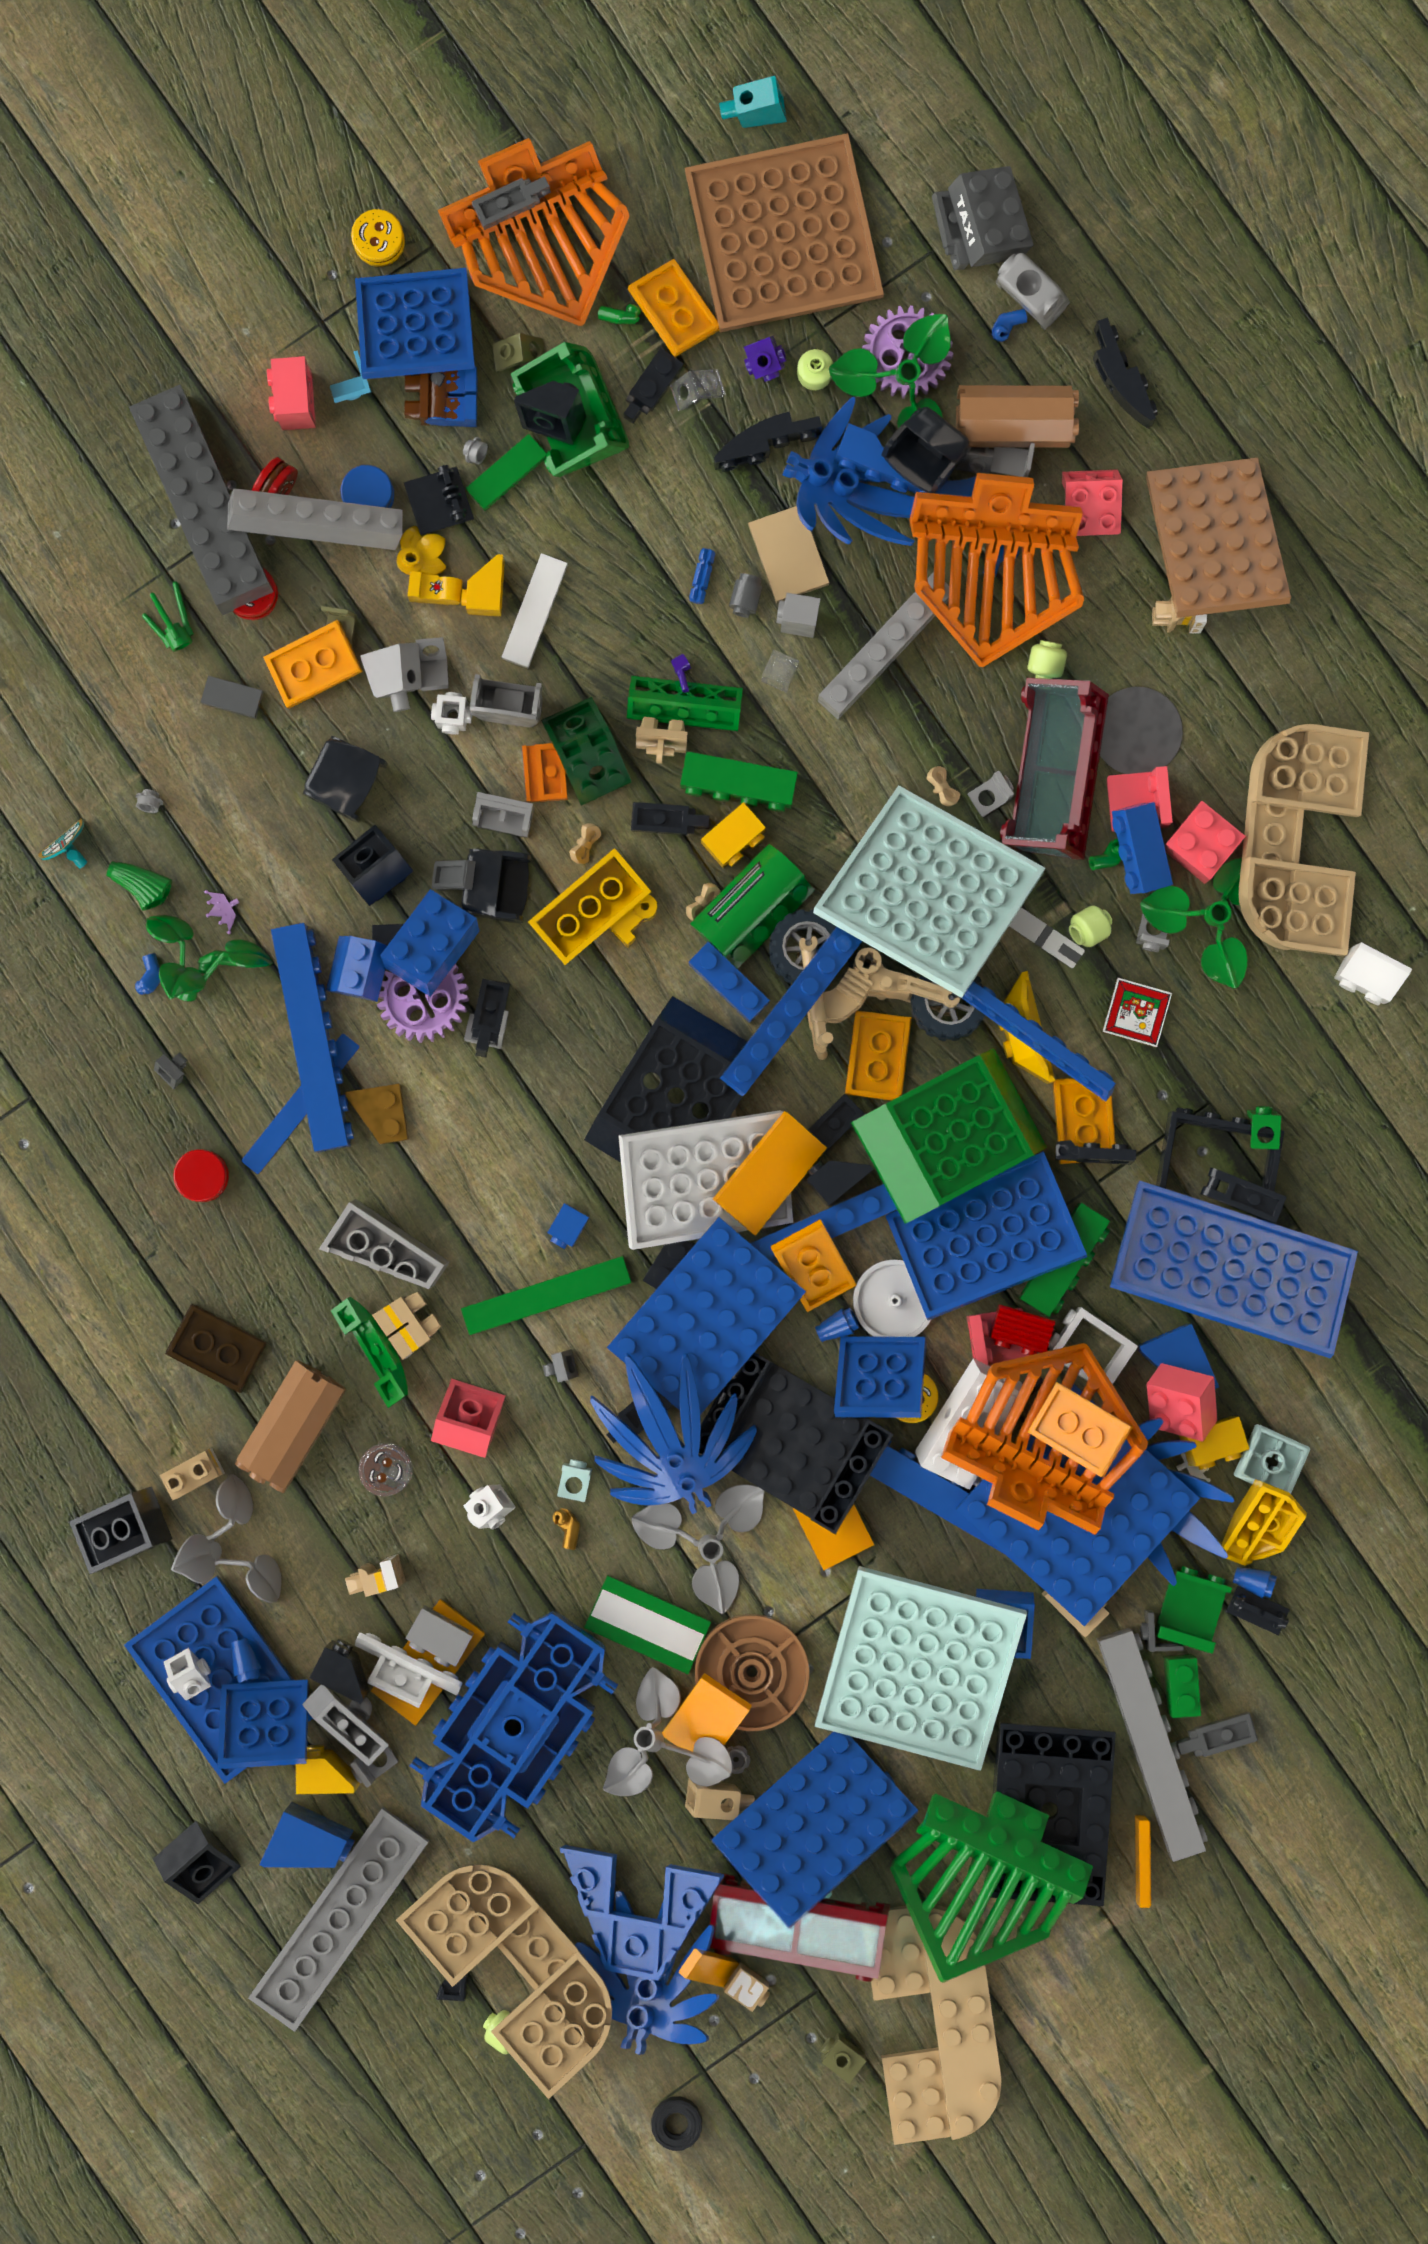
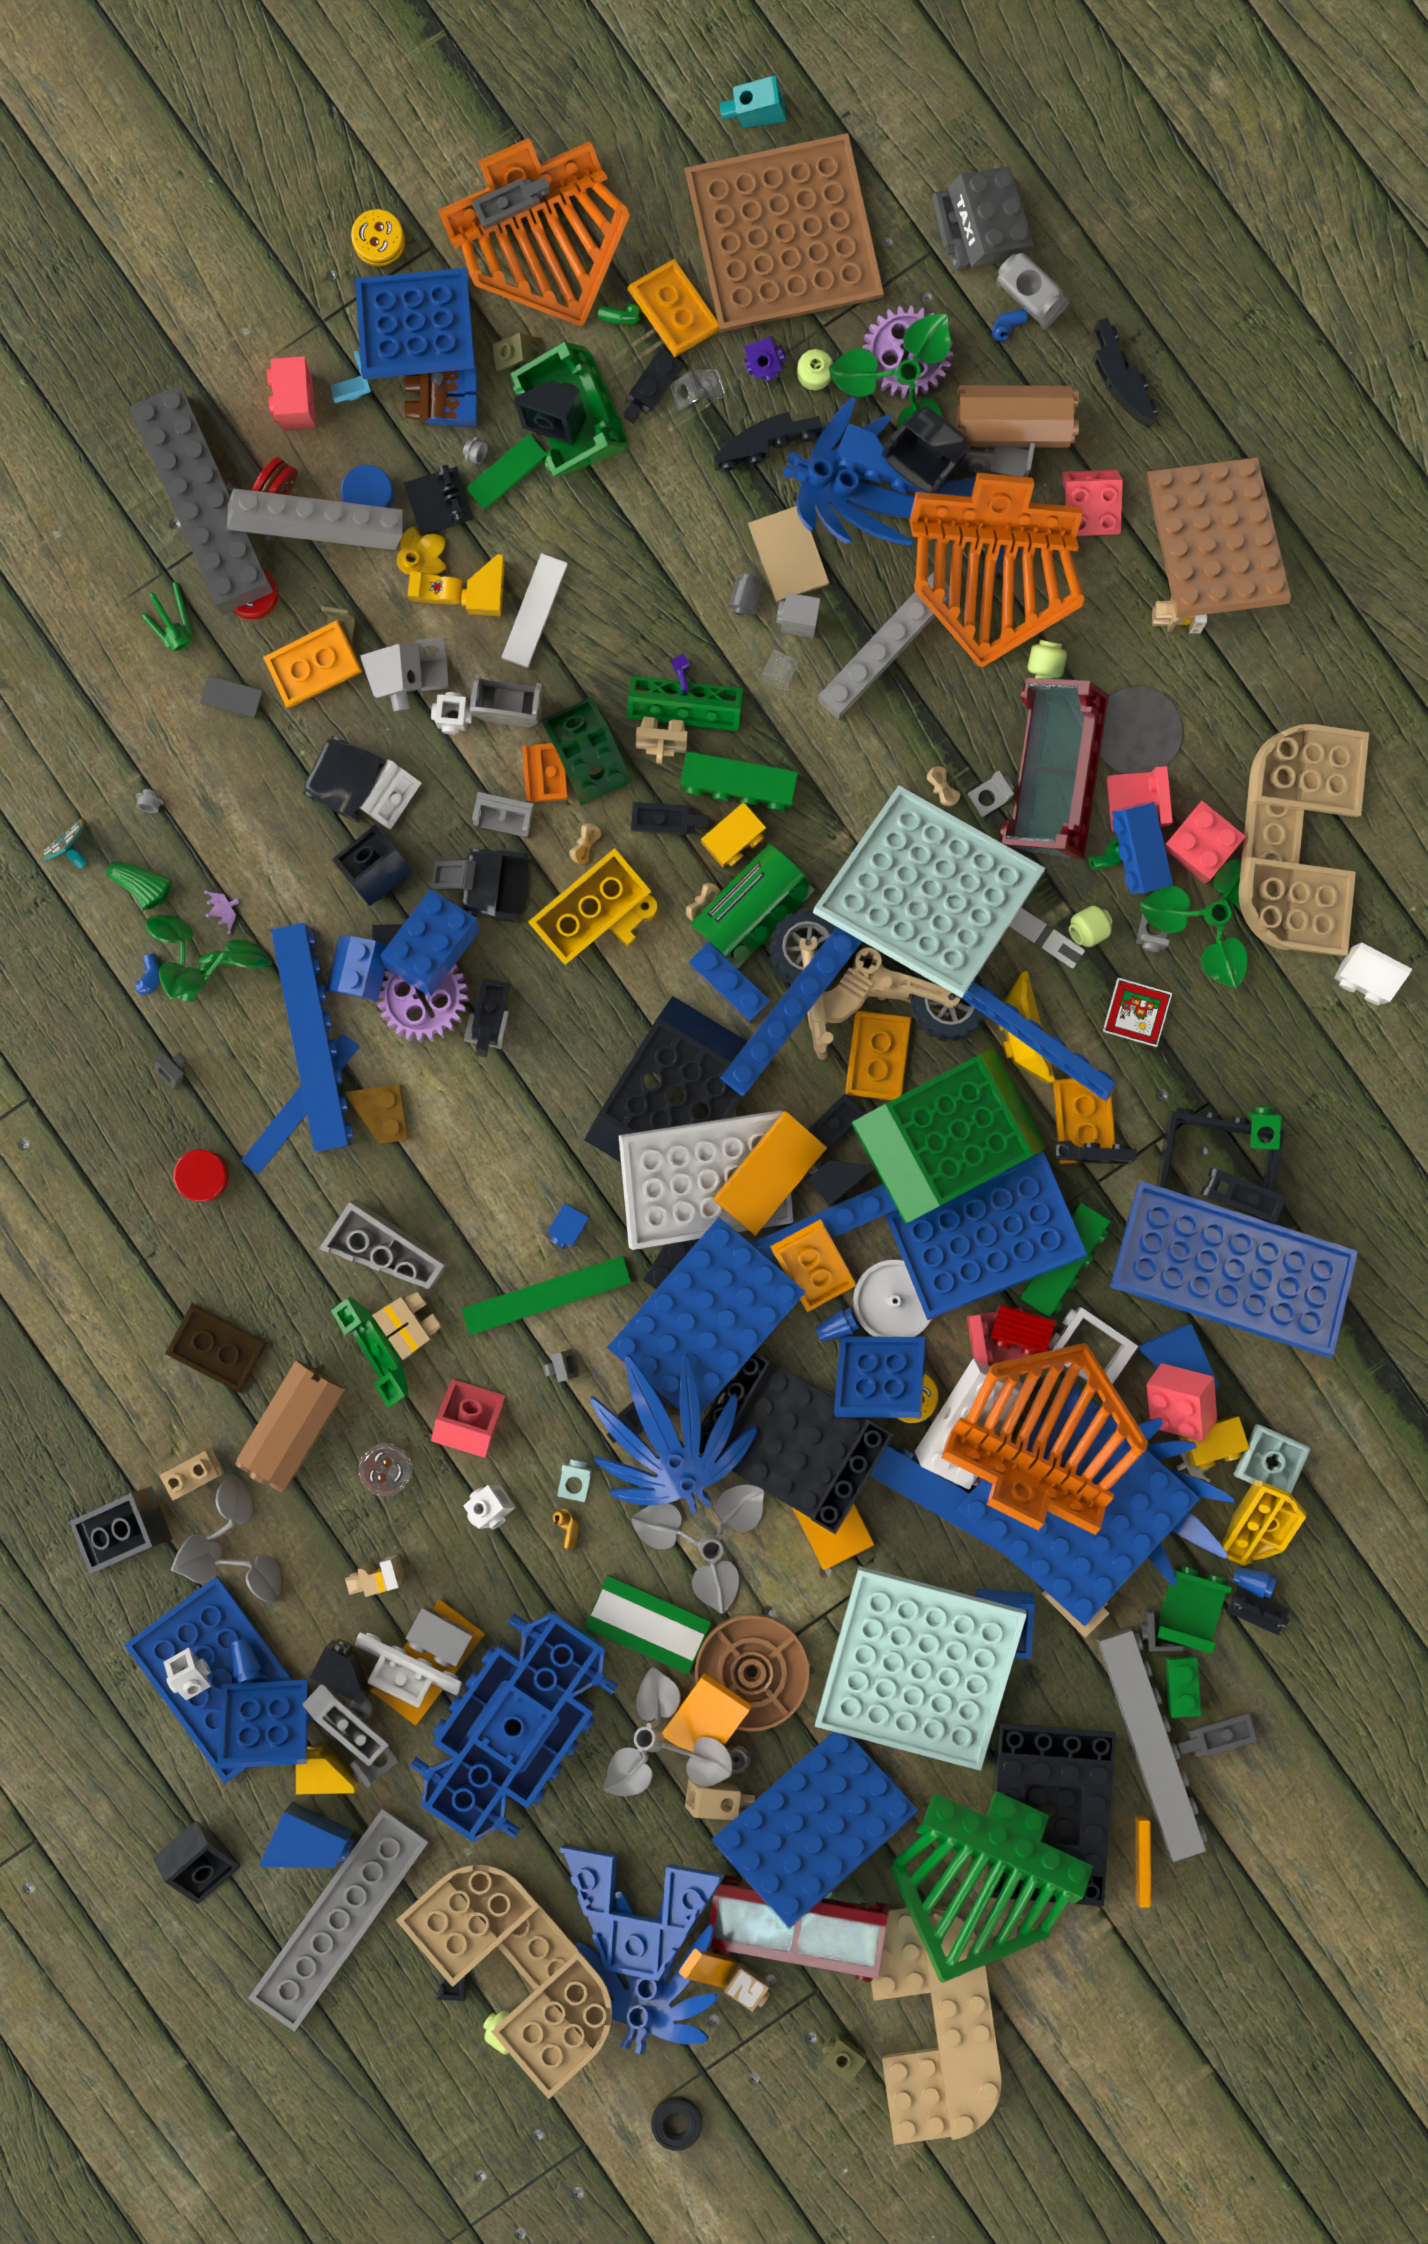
(390, 794): none -> white plate
(702, 576): blue axle -> none
(1080, 1429): light orange tile -> none

